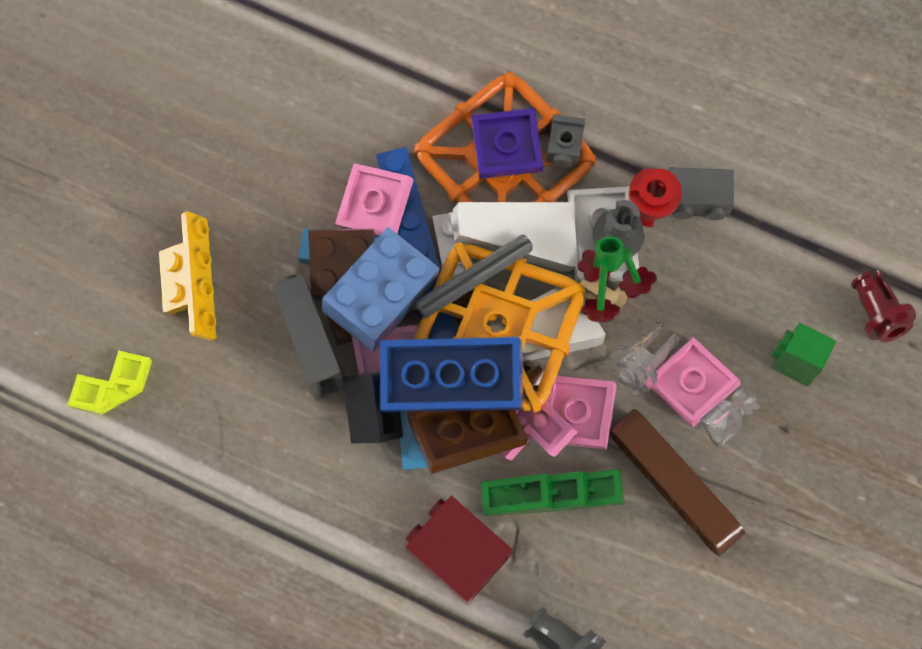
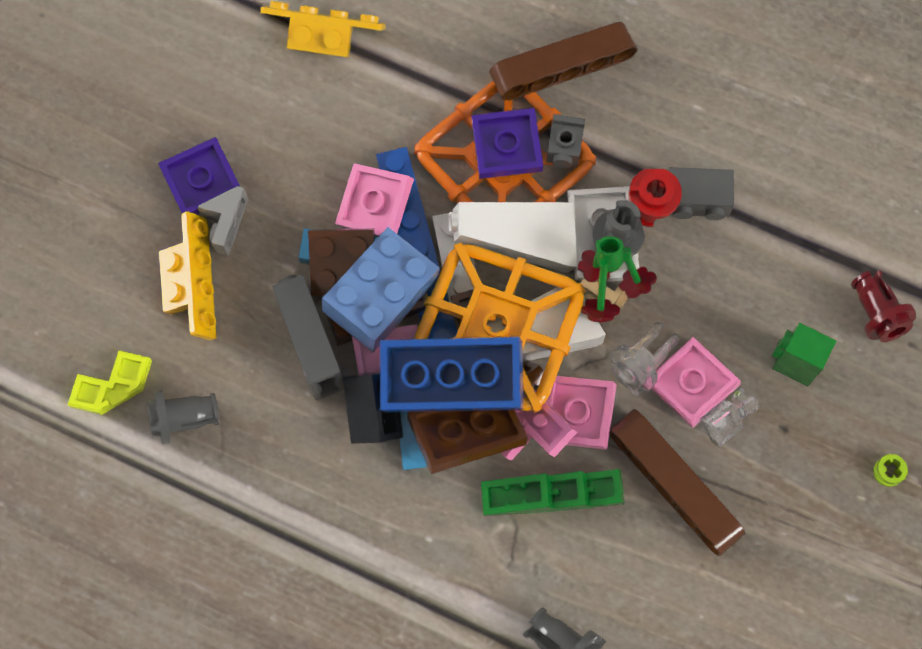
(180, 414): none -> dark grey piece
(198, 175): none -> dark purple plate
(228, 212): none -> light grey slope
(321, 32): none -> yellow bracket
(458, 549): dark red brick -> none
(474, 276): dark grey axle -> none
(562, 61): none -> reddish brown beam
(901, 470): none -> lime bush

